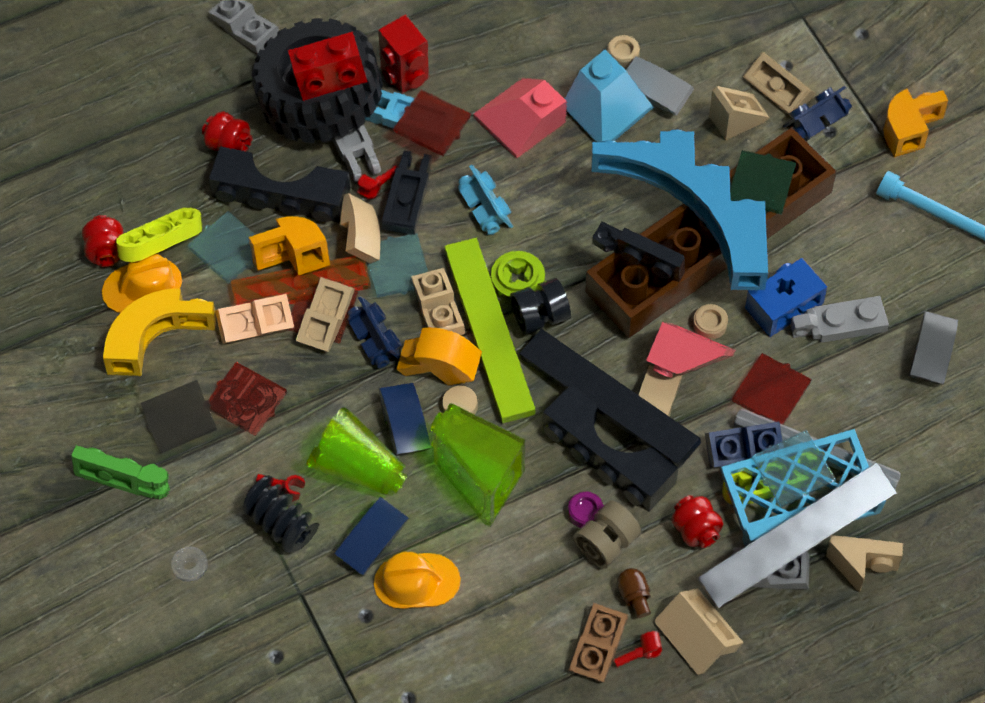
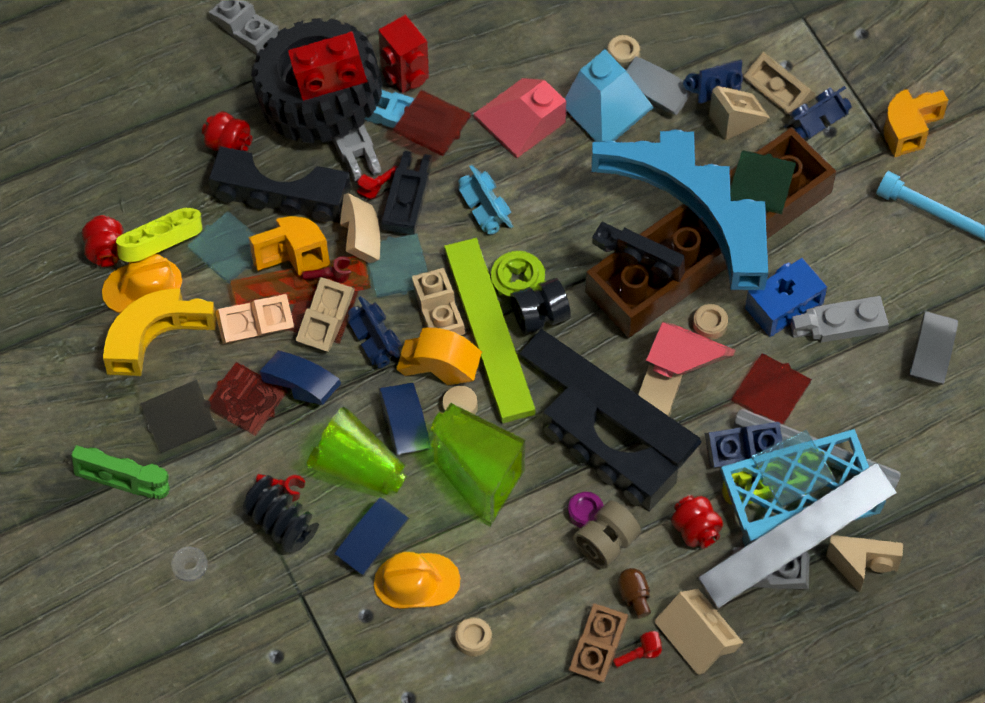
(306, 379): none -> dark blue slope
(334, 272): none -> dark red hand
(473, 637): none -> tan tile
(724, 75): none -> dark blue hinge

